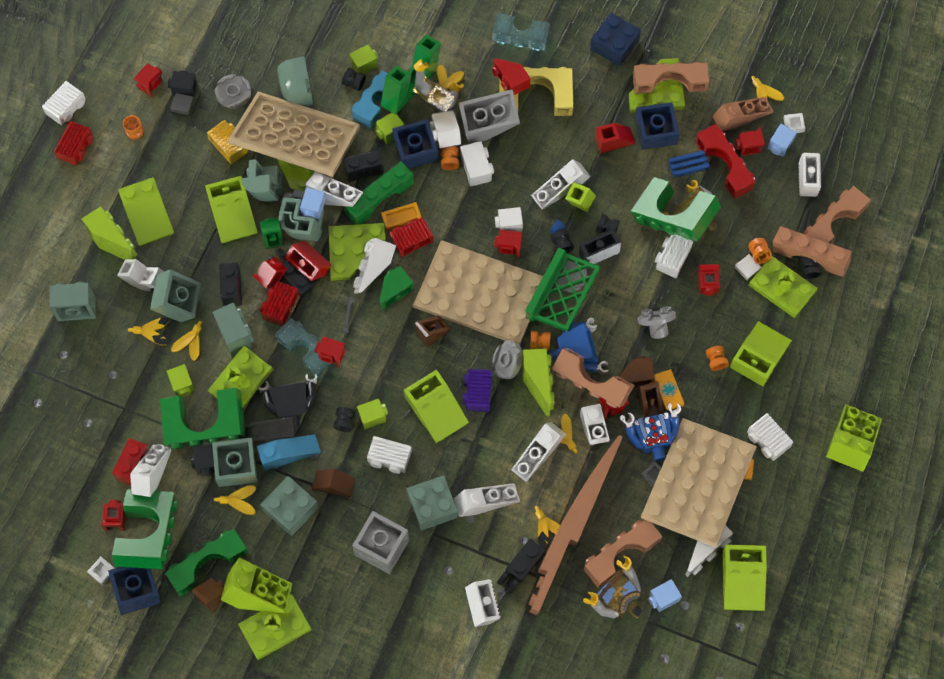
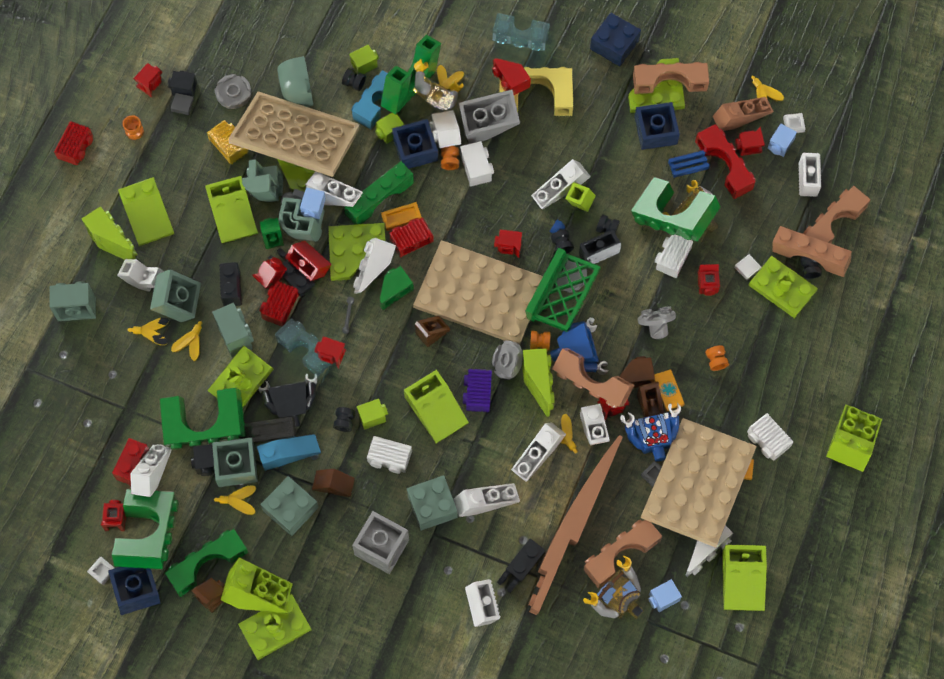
(64, 103): white brick -> none
(180, 381): lime brick -> none
(363, 165): black brick -> none
(509, 219): white brick -> none
(543, 526): yellow piece -> none
(613, 137): red slope -> none
(760, 250): orange wheel -> none
(760, 353): lime slope -> none

